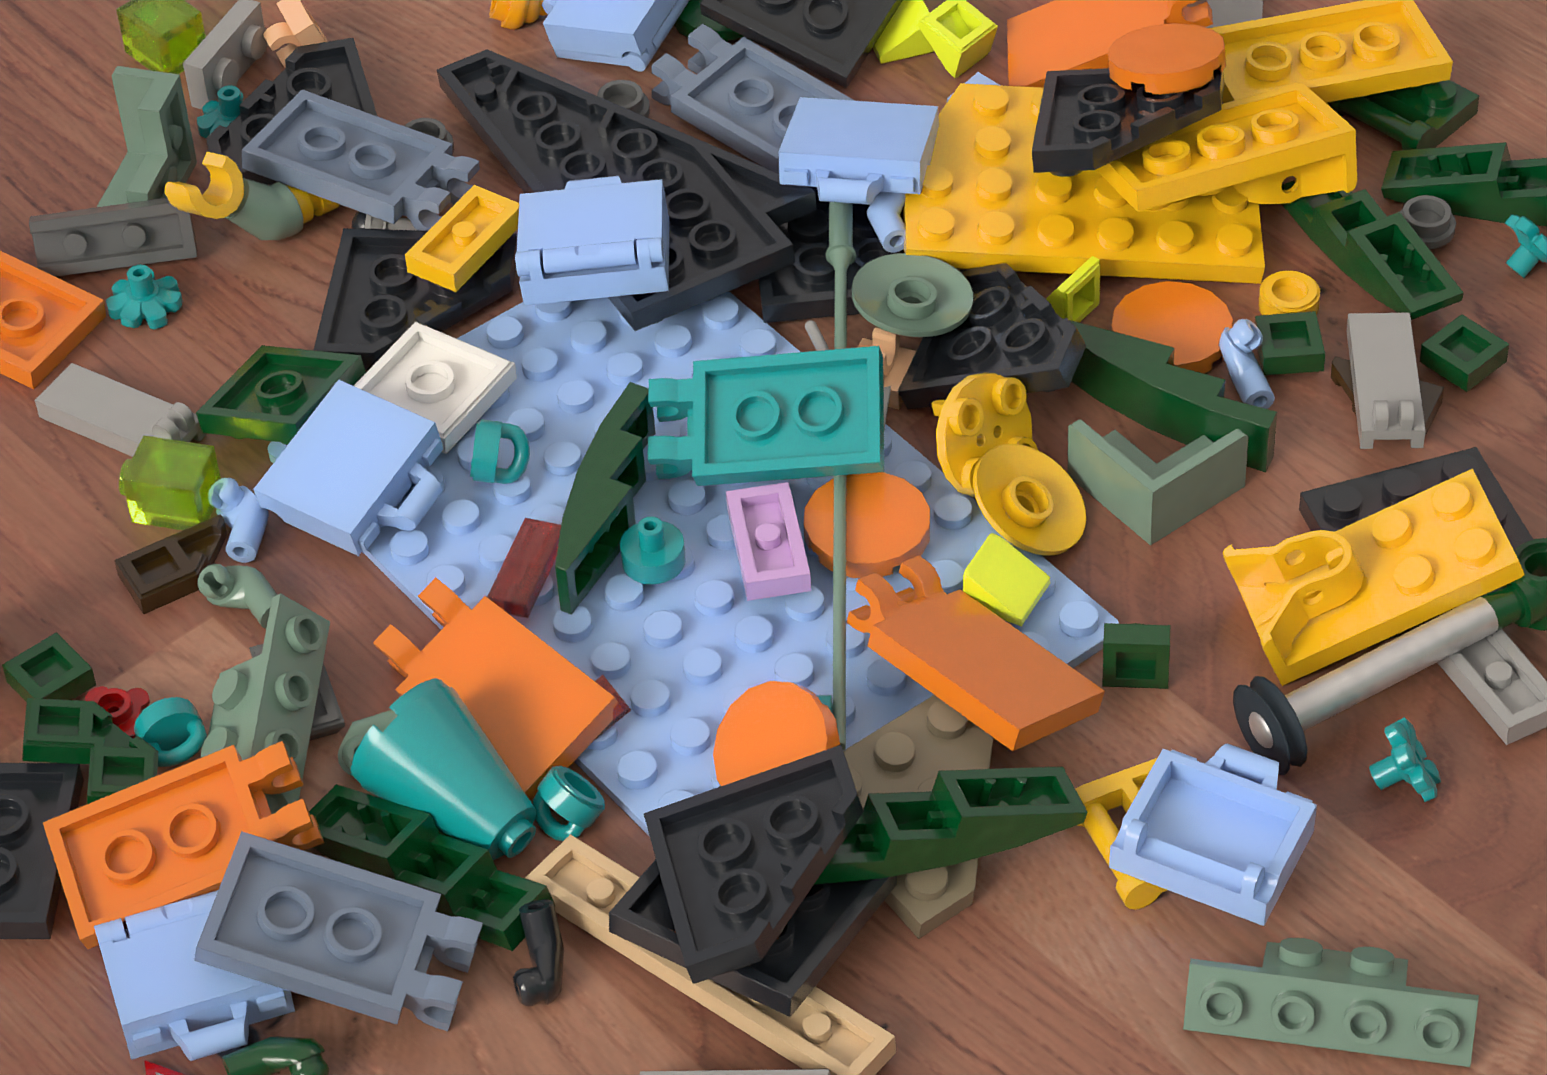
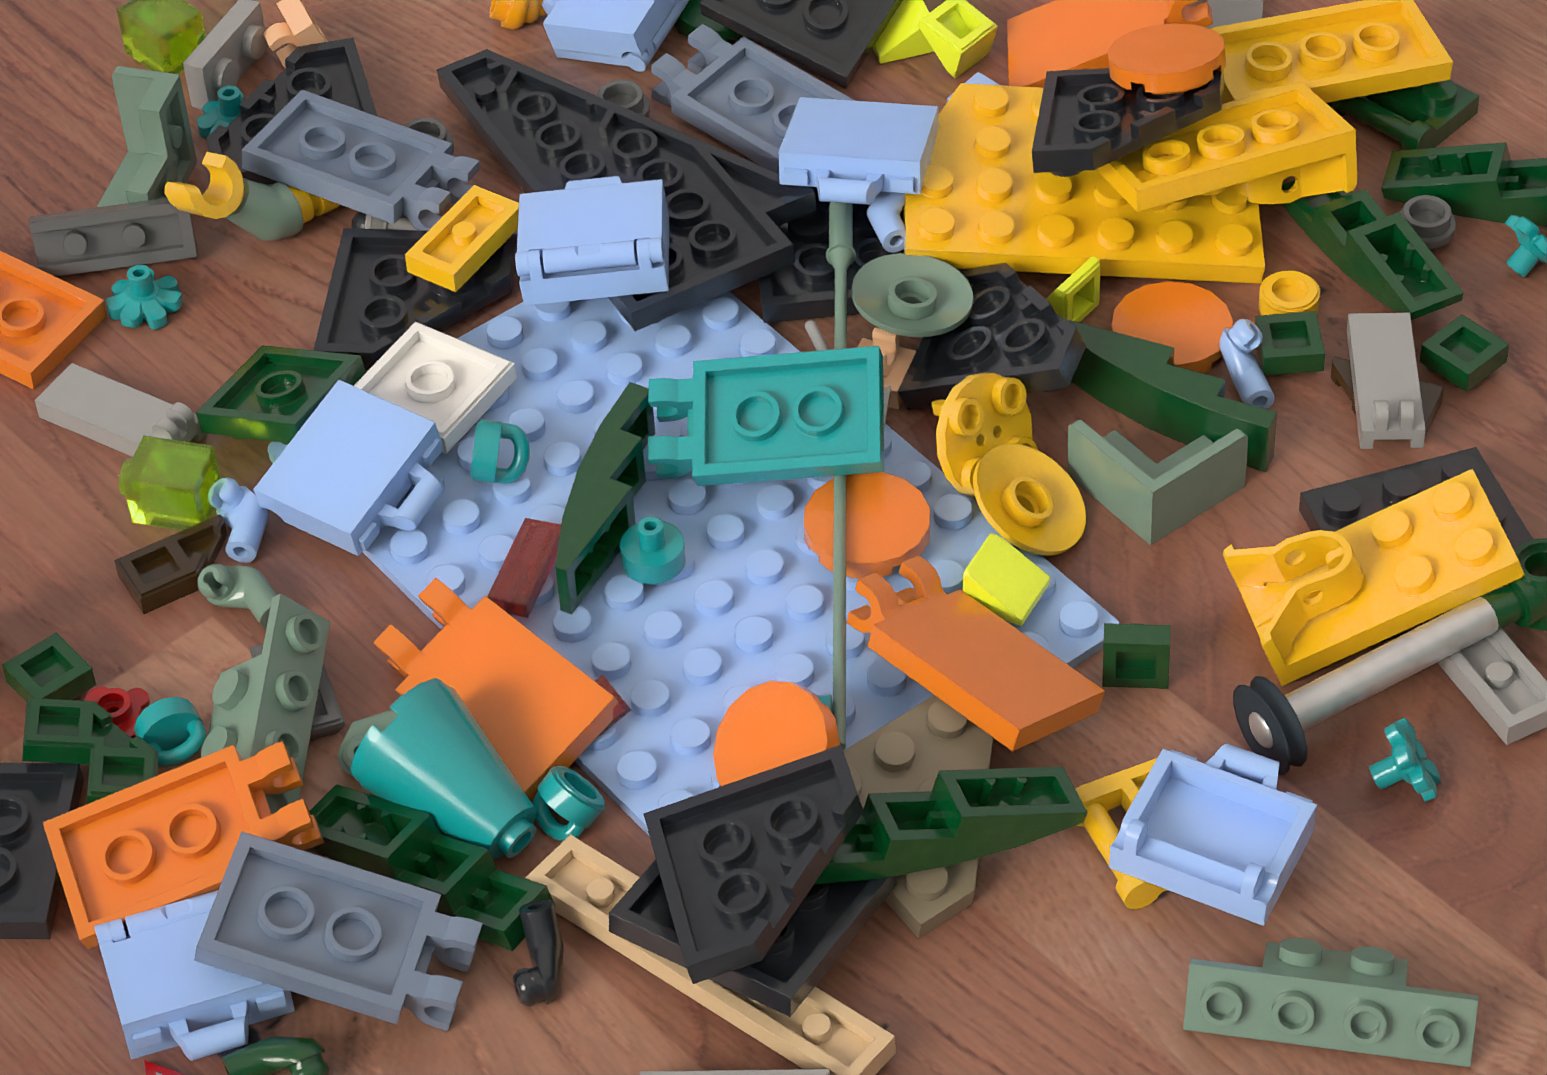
(768, 541): lavender plate -> none

